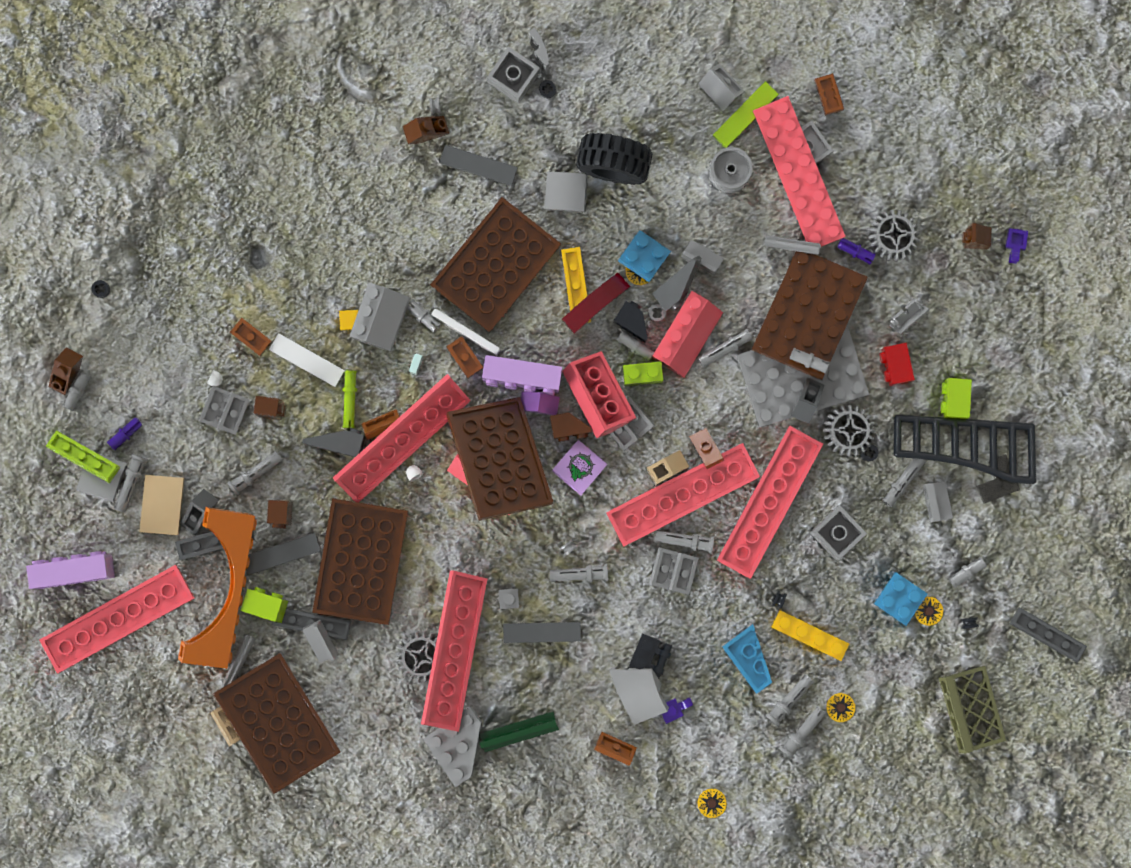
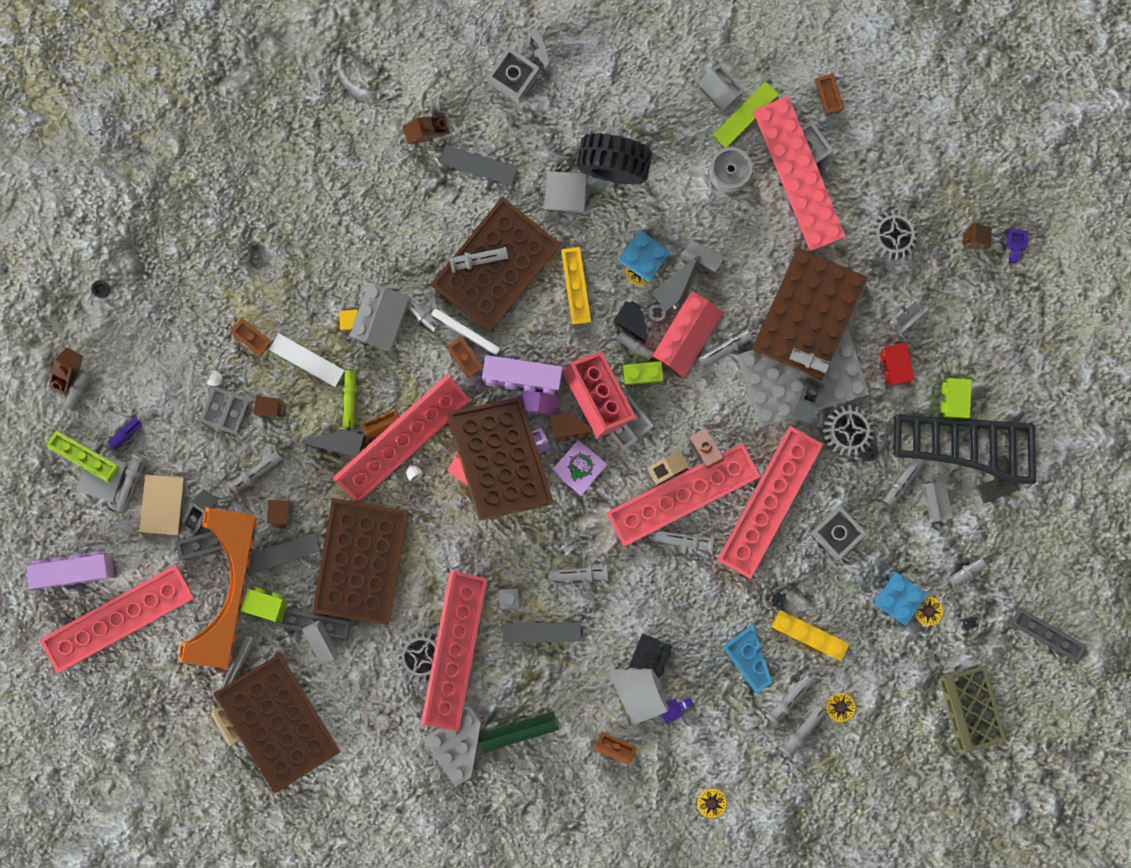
(416, 363): light aqua tile -> none
(468, 263): none -> light grey pin
(540, 440): none -> lavender slope
(543, 85): black bush -> none
(595, 302): dark red slope -> none
(673, 571): light grey slope -> none
(792, 244): light grey axle -> none
(856, 250): dark purple axle -> none

